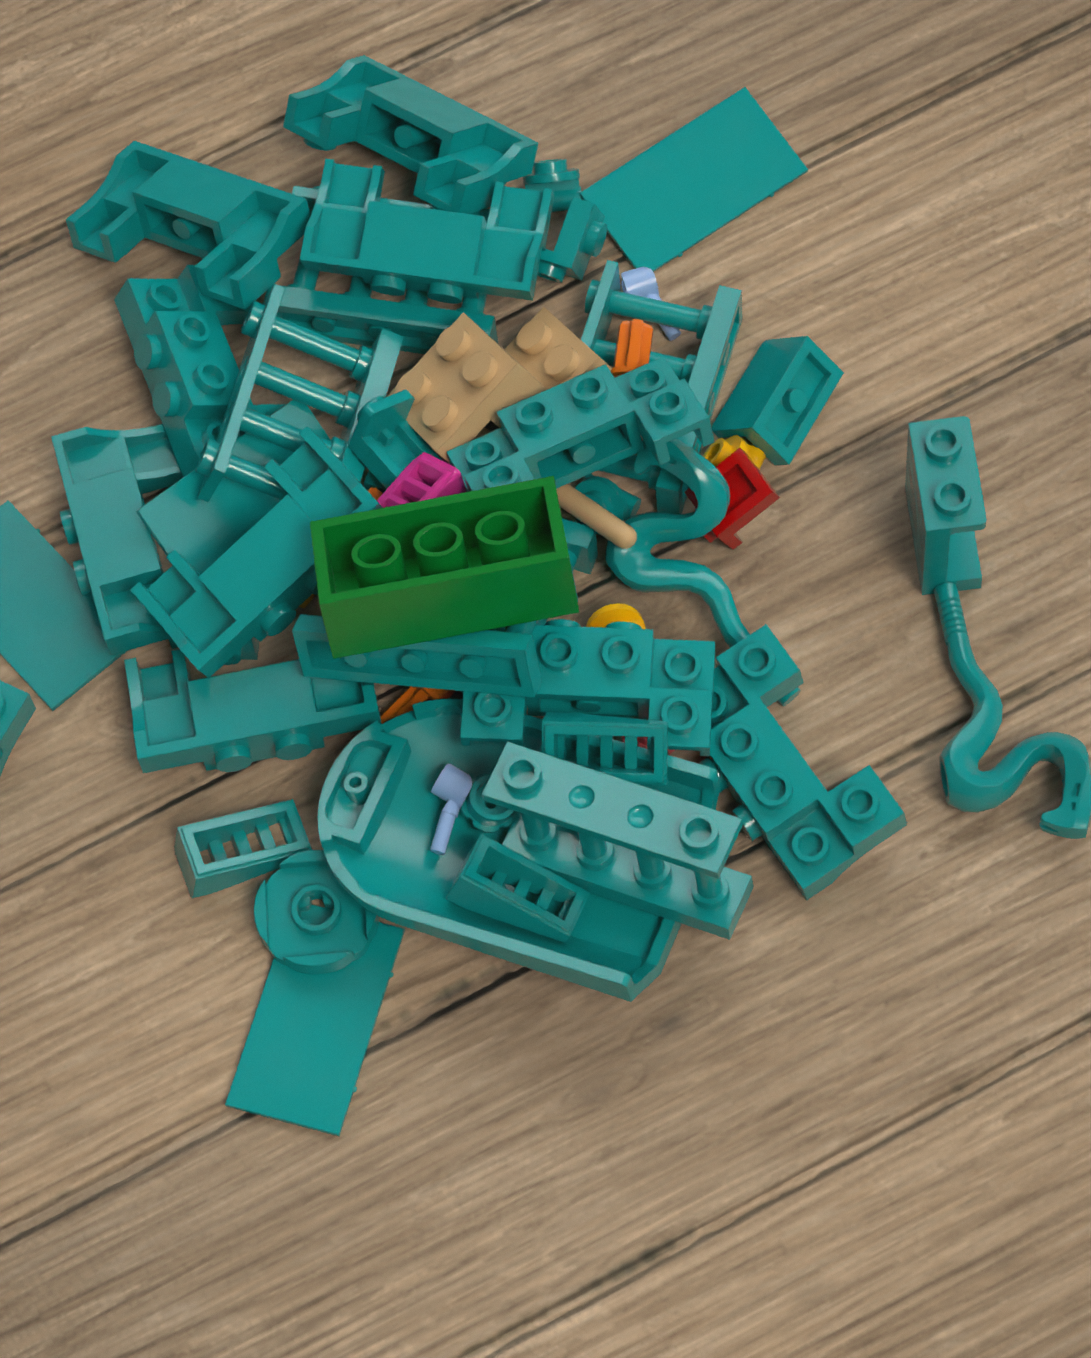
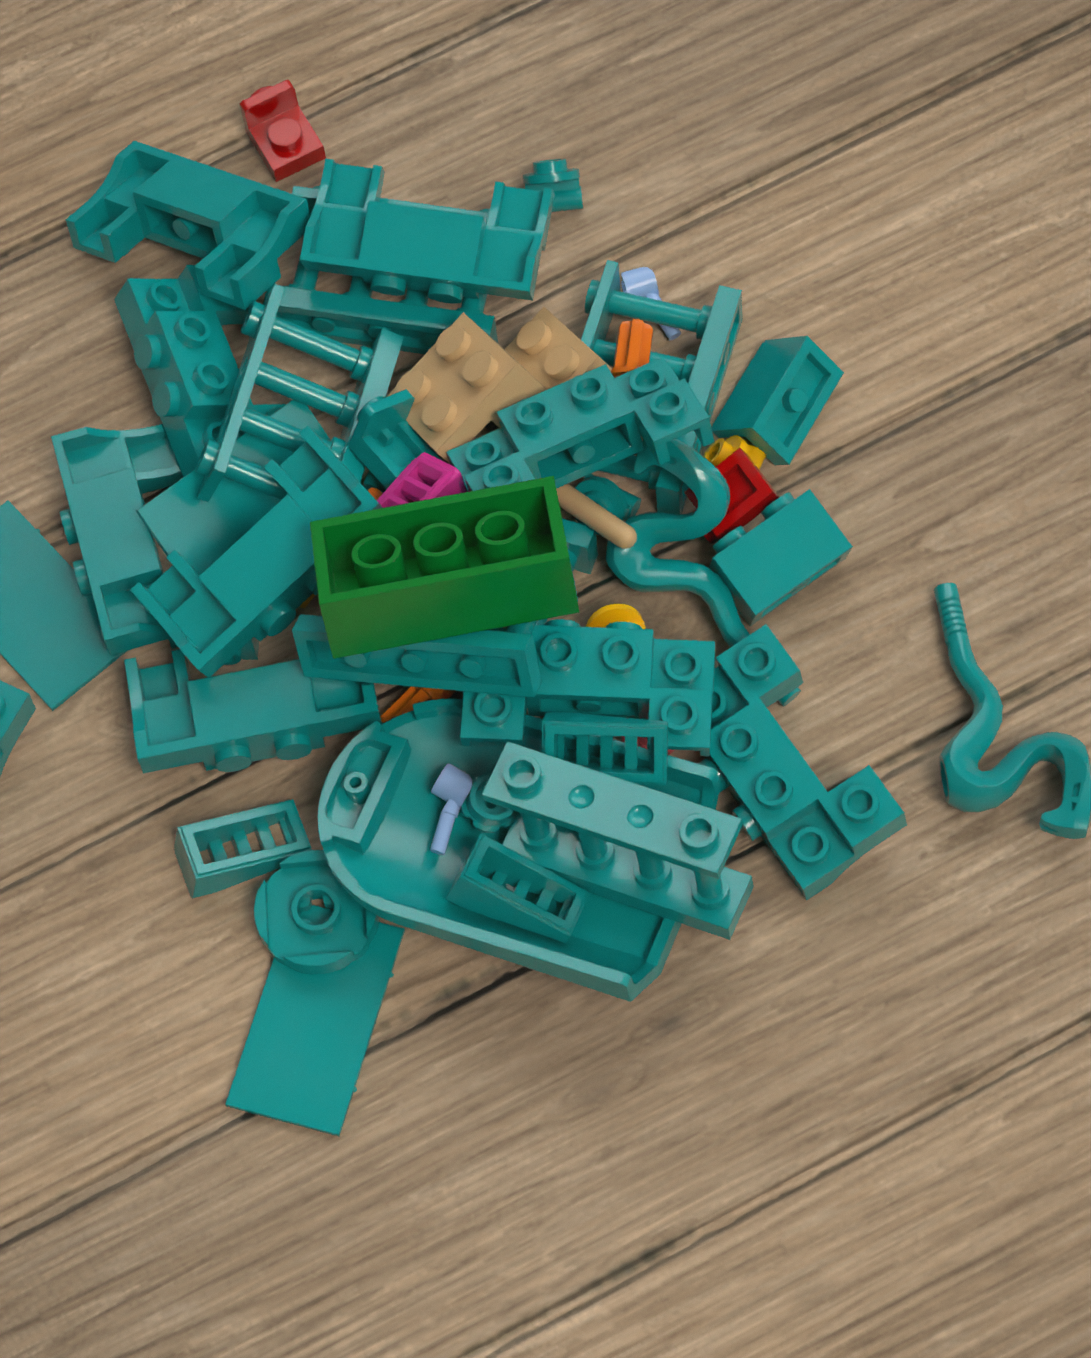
(281, 130): none -> red bracket
(415, 126): teal bracket -> none
(578, 240): teal bracket -> none
(694, 181): teal window -> none
(779, 554): none -> teal brick
(944, 502): teal panel -> none

